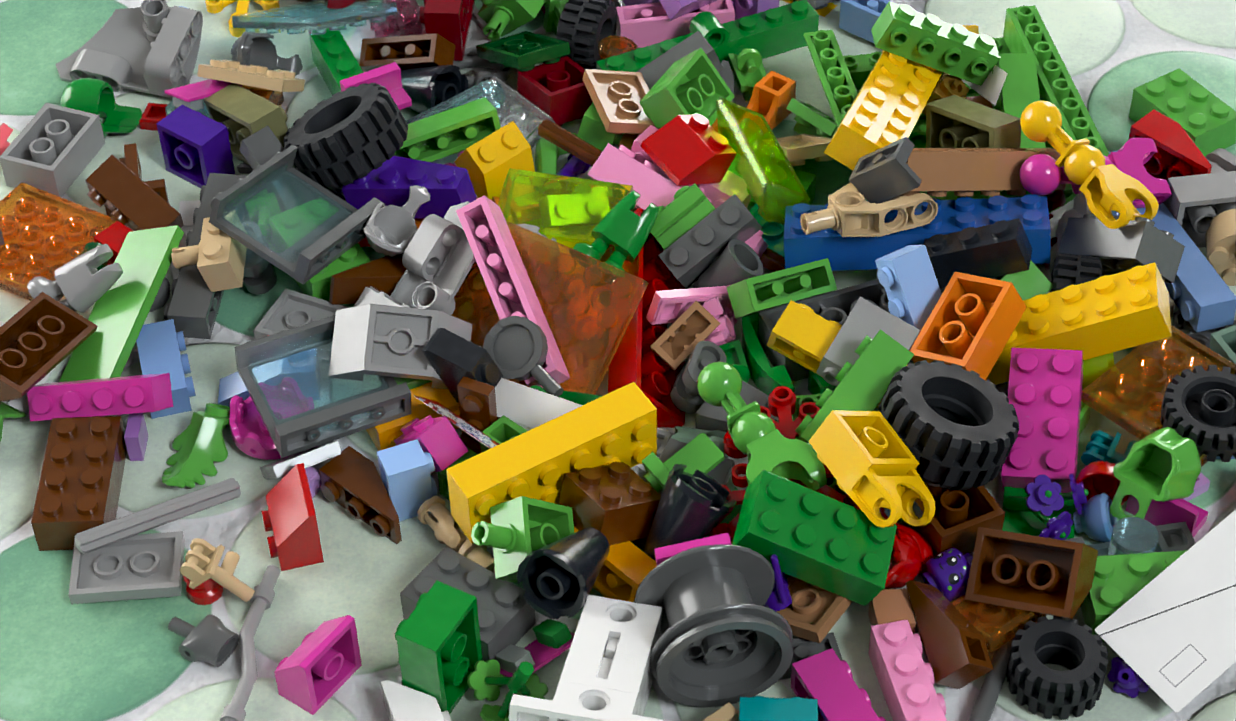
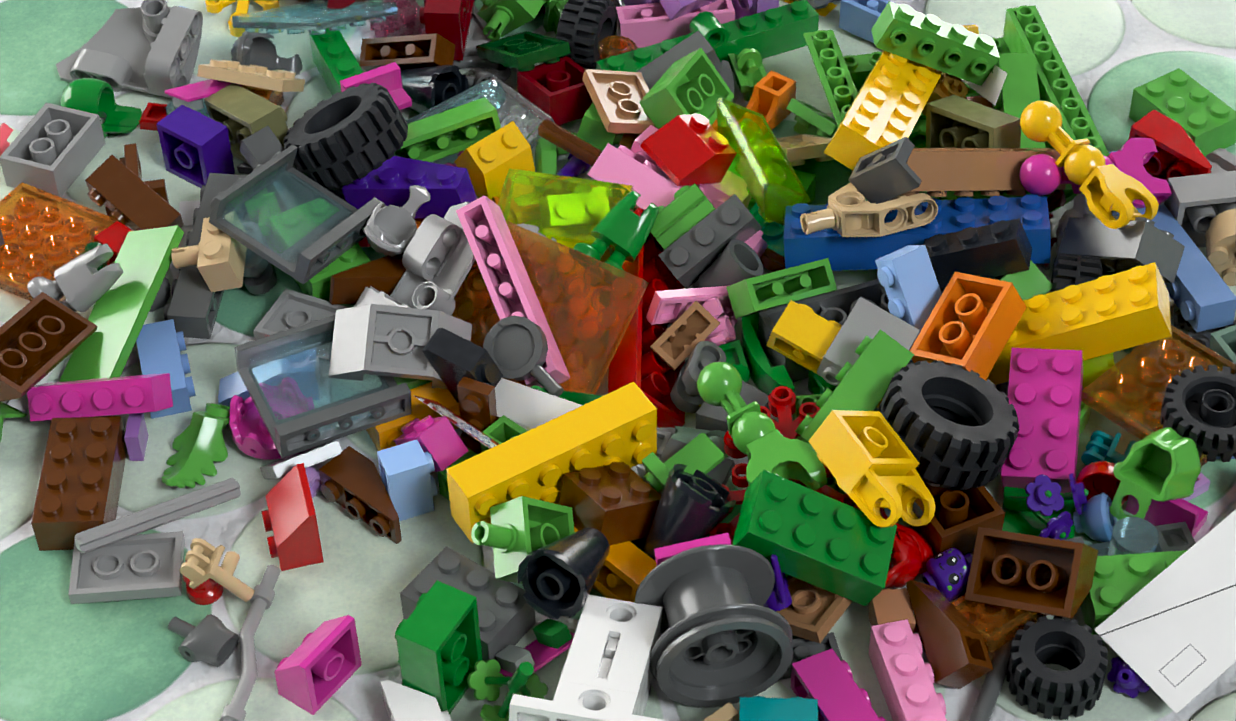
(449, 532): tan piece -> none

